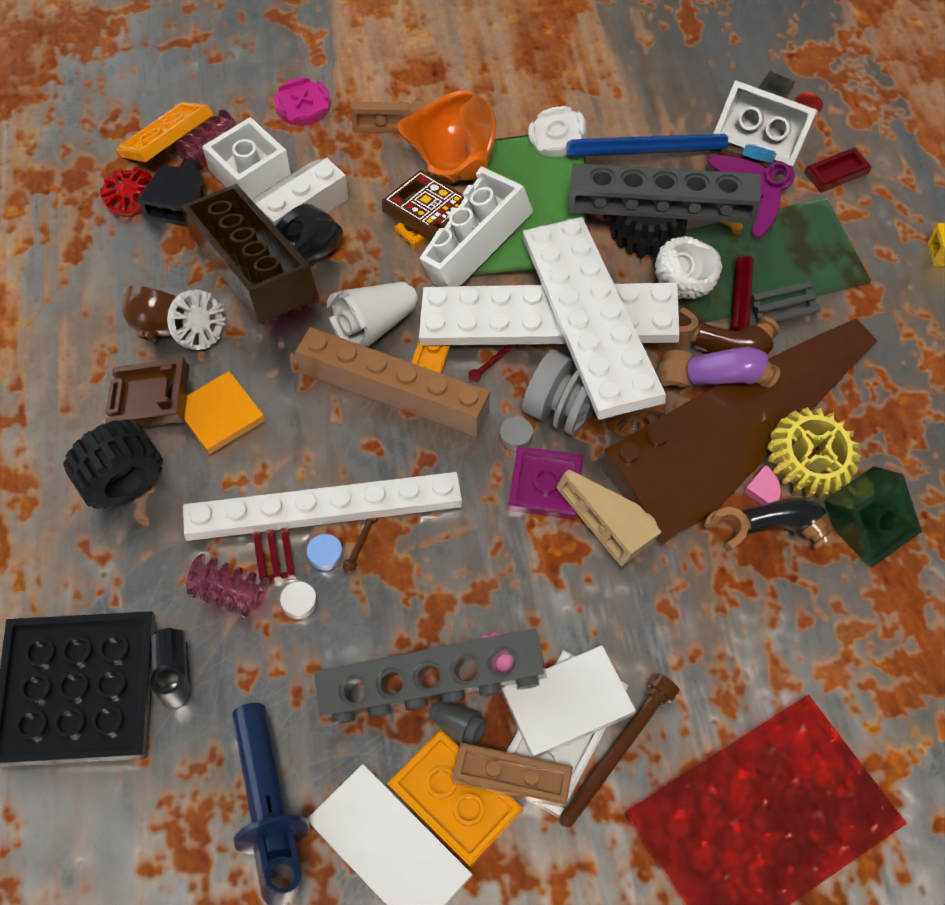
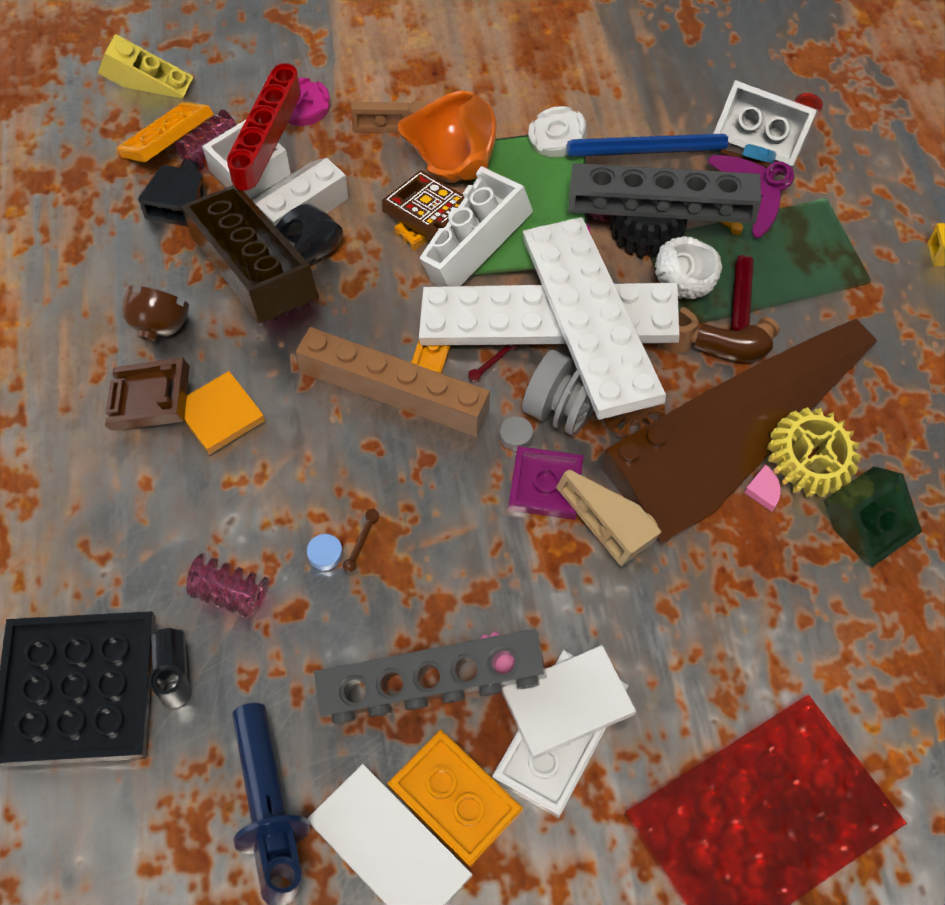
(113, 464): black tyre -> none
(126, 191): red wheel -> none
(142, 70): none -> light yellow slope
(195, 319): white wheel -> none
(264, 127): none -> red beam
(276, 576): dark red tile -> none
(298, 600): white tile -> none
(321, 506): white plate -> none
(370, 311): white cone -> none
(459, 722): dark grey cone -> none
(512, 775): medium nougat tile -> none
(660, 691): reddish brown piece -> none
(720, 367): medium lavender piece -> none
(777, 85): clear smoke plate -> none
(791, 513): piece -> none
(808, 297): dark grey tile -> none
(837, 169): dark red tile -> none

